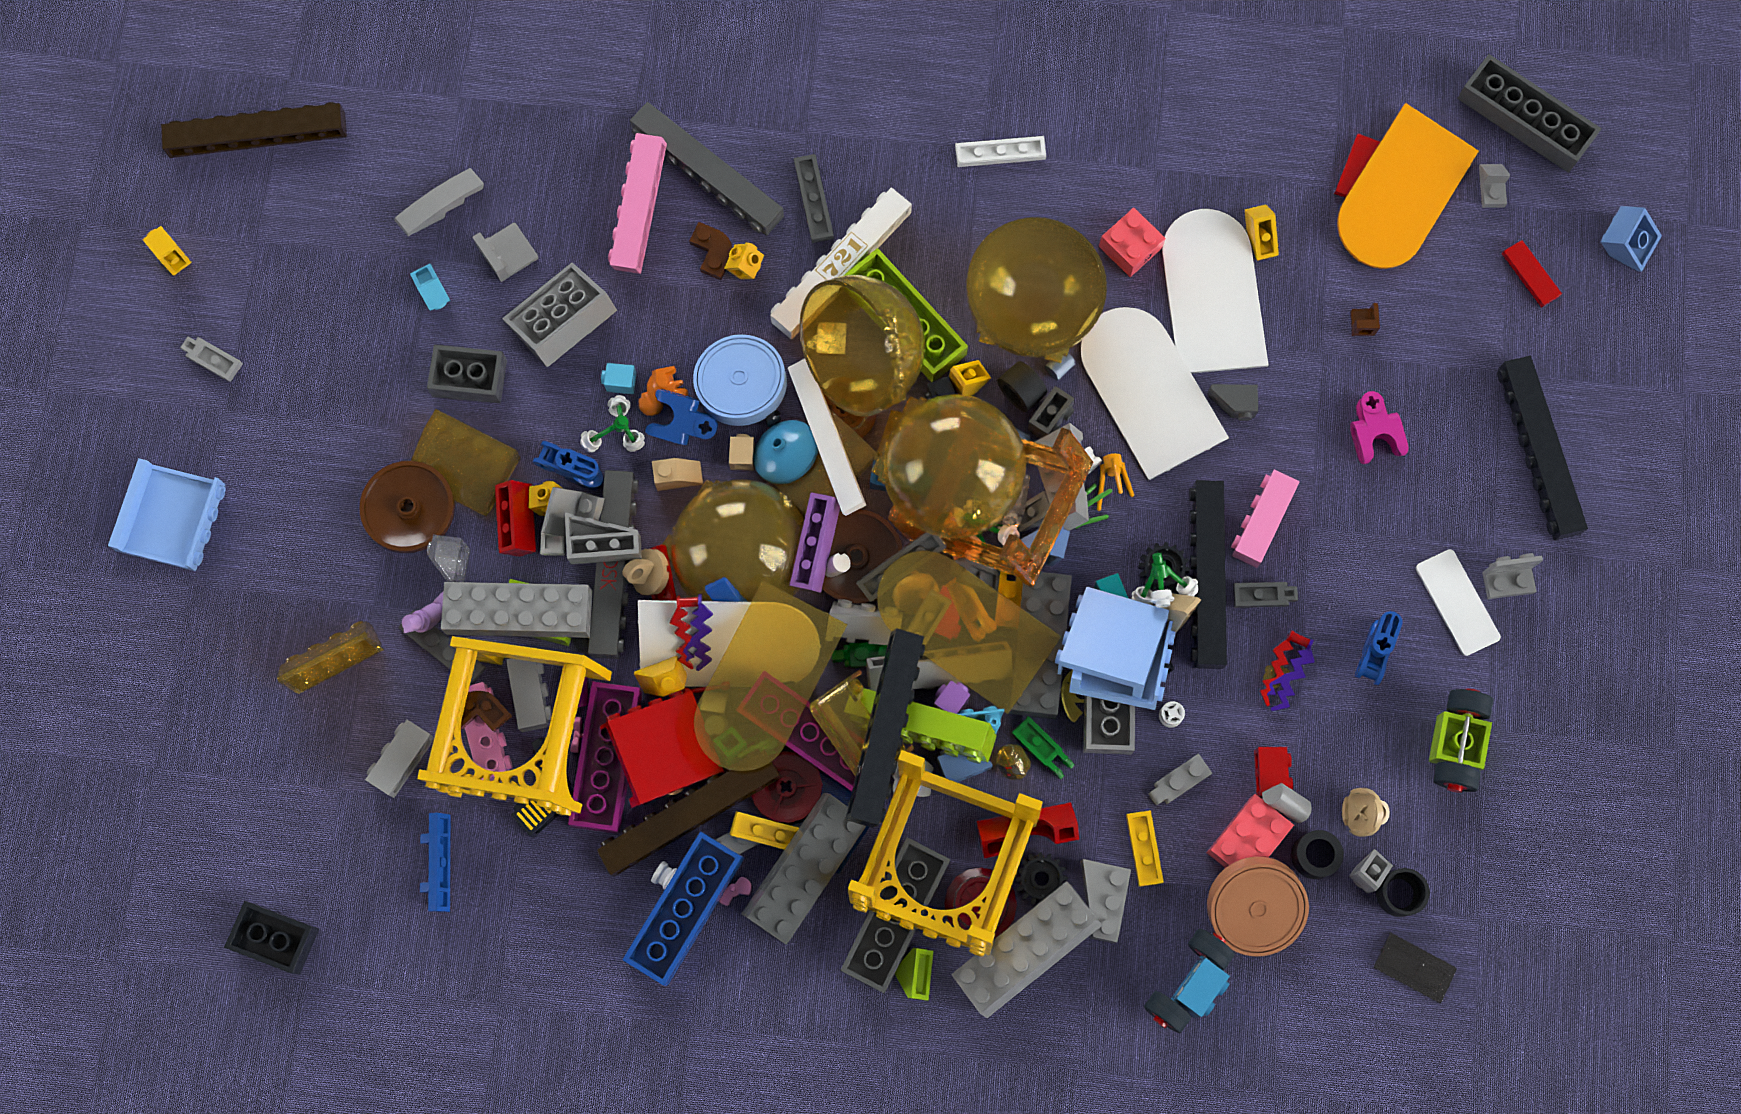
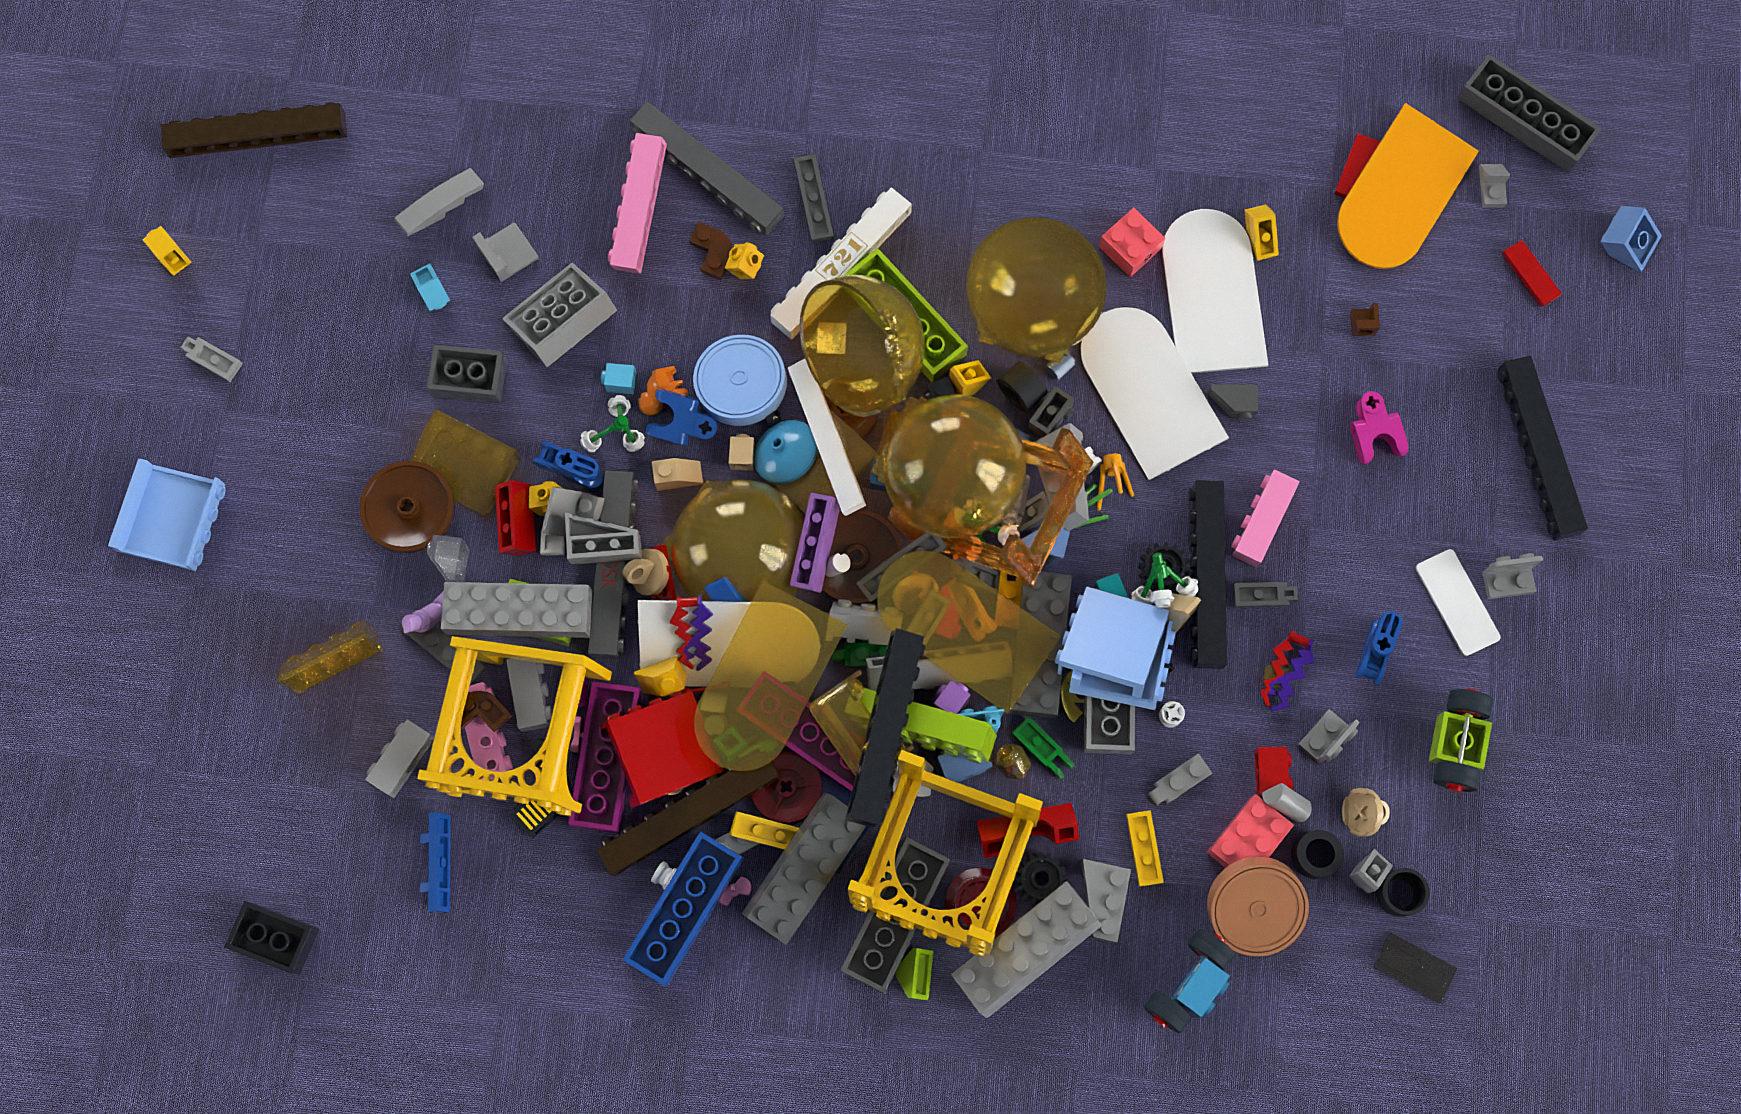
(1000, 151): white tile -> none
(1326, 737): none -> light grey bracket

